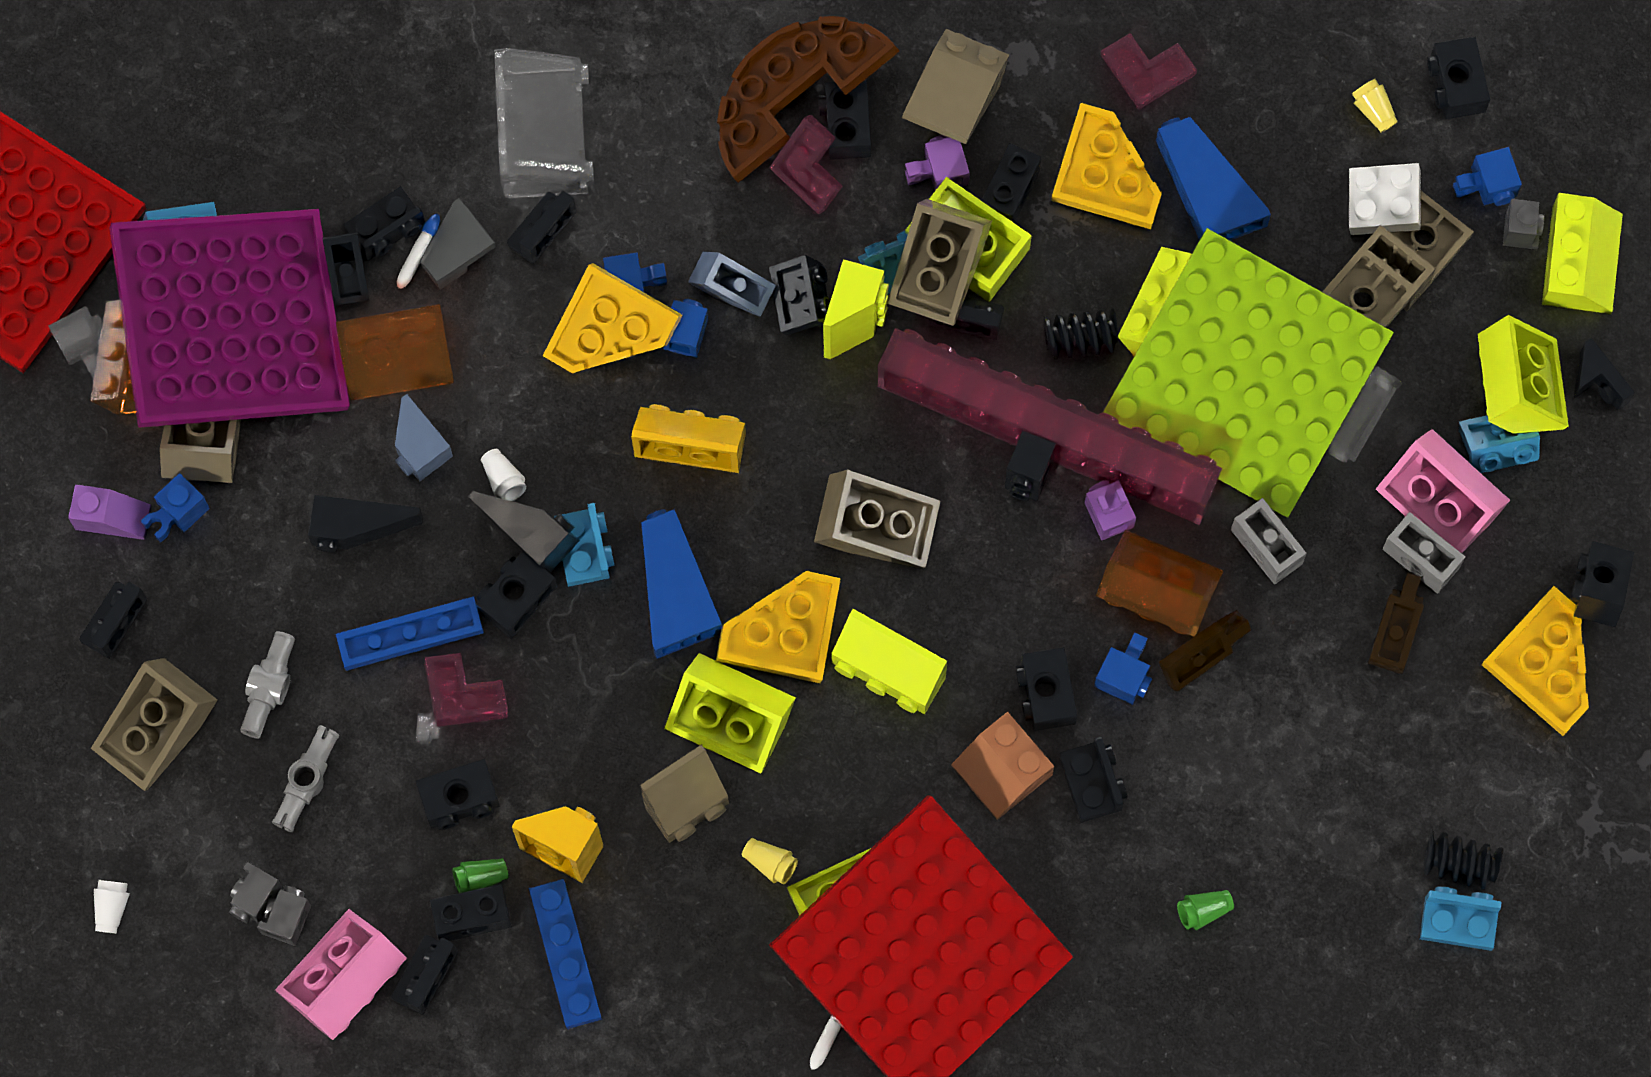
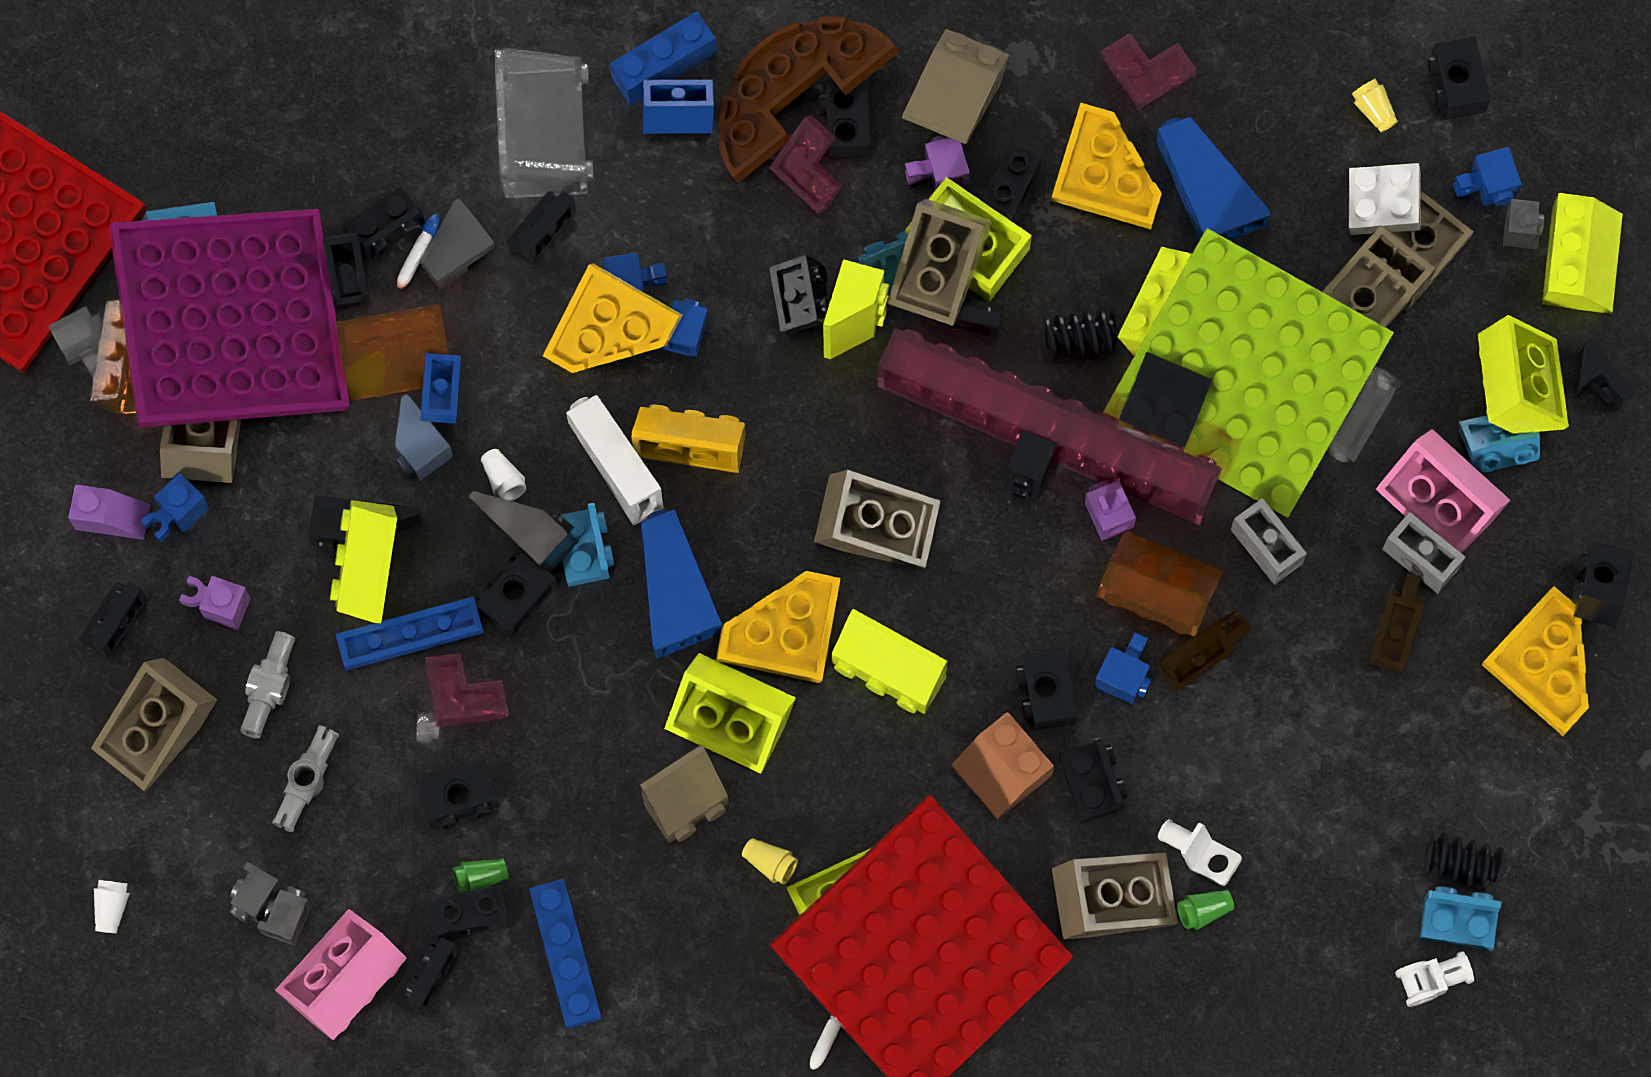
(219, 602): none -> medium lavender brick
(364, 560): none -> neon yellow slope
(440, 388): none -> blue slope
(561, 839): yellow slope -> none
(615, 459): none -> white slope
(664, 56): none -> blue brick
(677, 106): none -> blue brick
(731, 282): sand blue slope -> none
(1114, 895): none -> dark tan slope
(1165, 399): none -> black slope
(1198, 849): none -> white bracket
(1430, 979): none -> white connector

